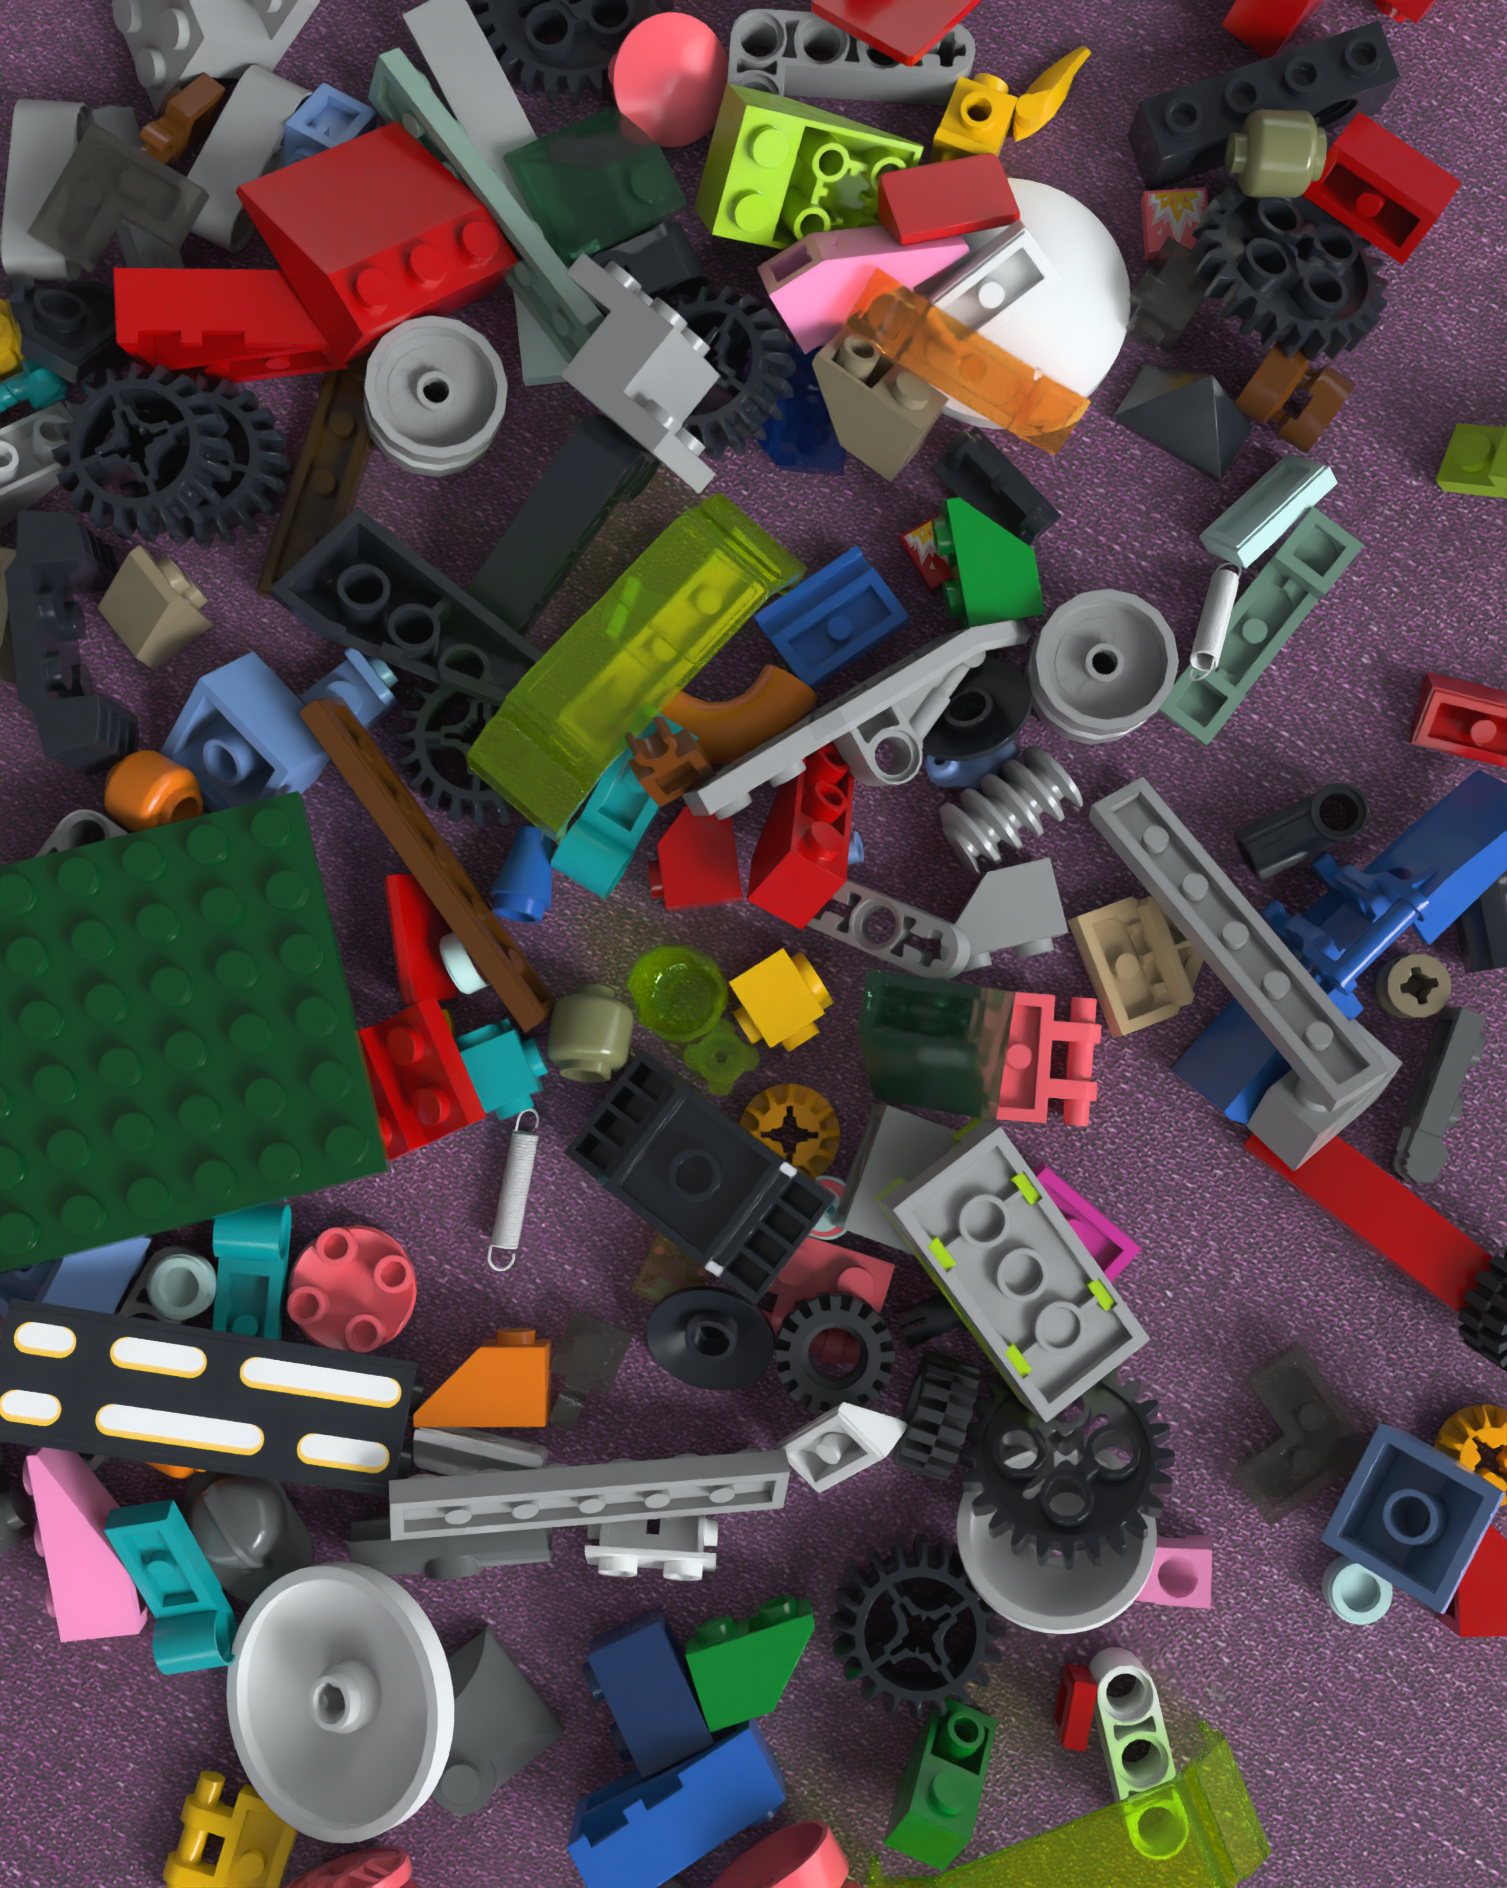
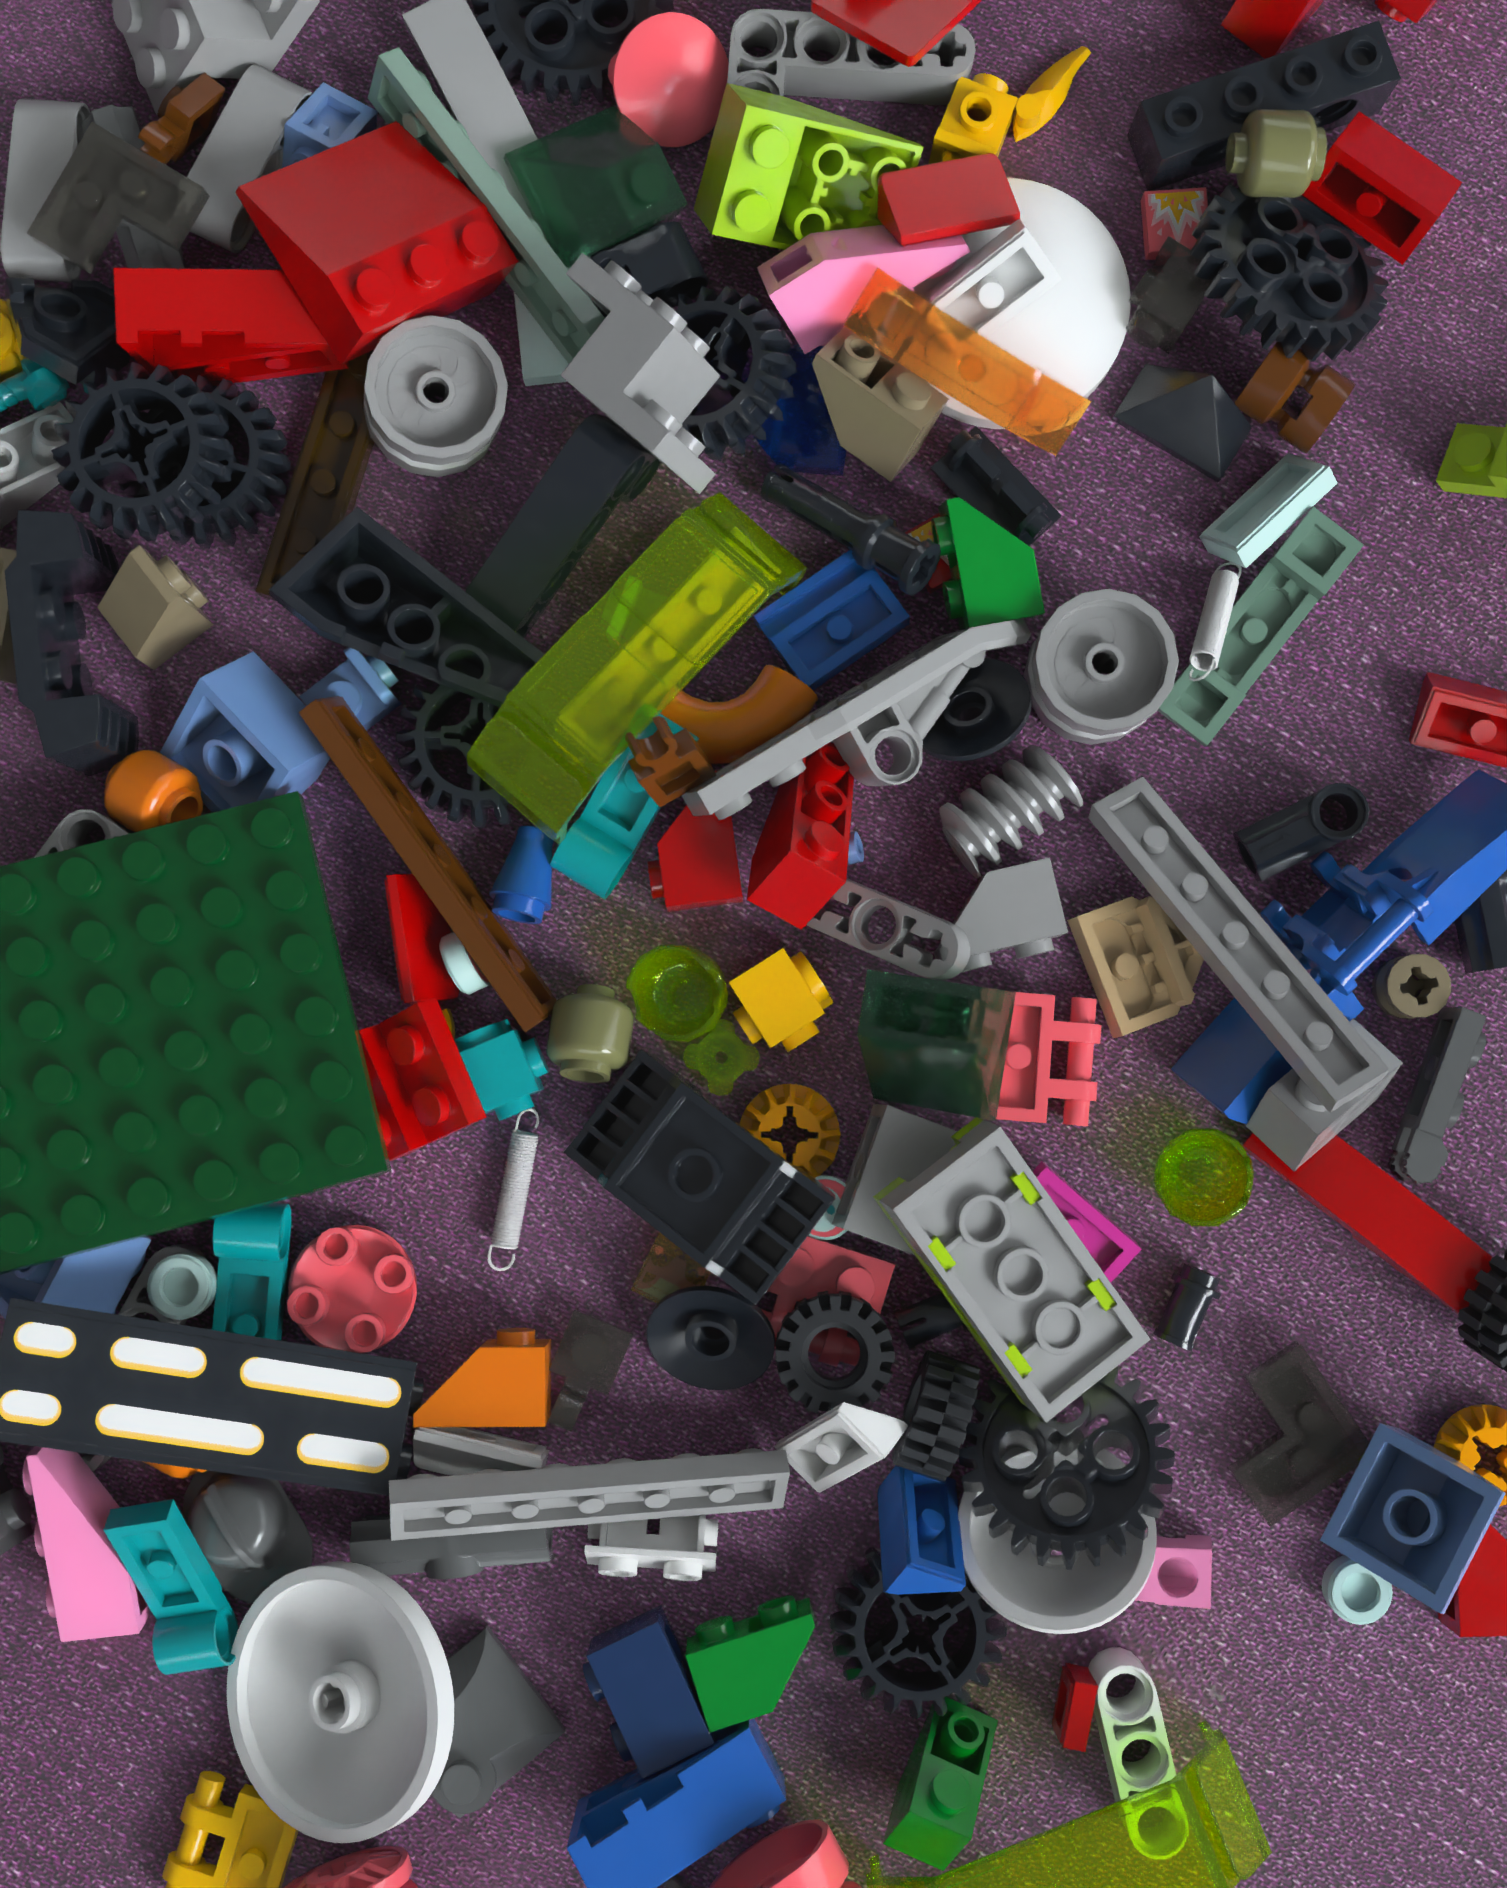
(872, 539): none -> black pin
(919, 1534): none -> blue slope
(968, 773): medium blue arm -> none
(1187, 1306): none -> black pin
(1204, 1177): none -> clear neon green hair

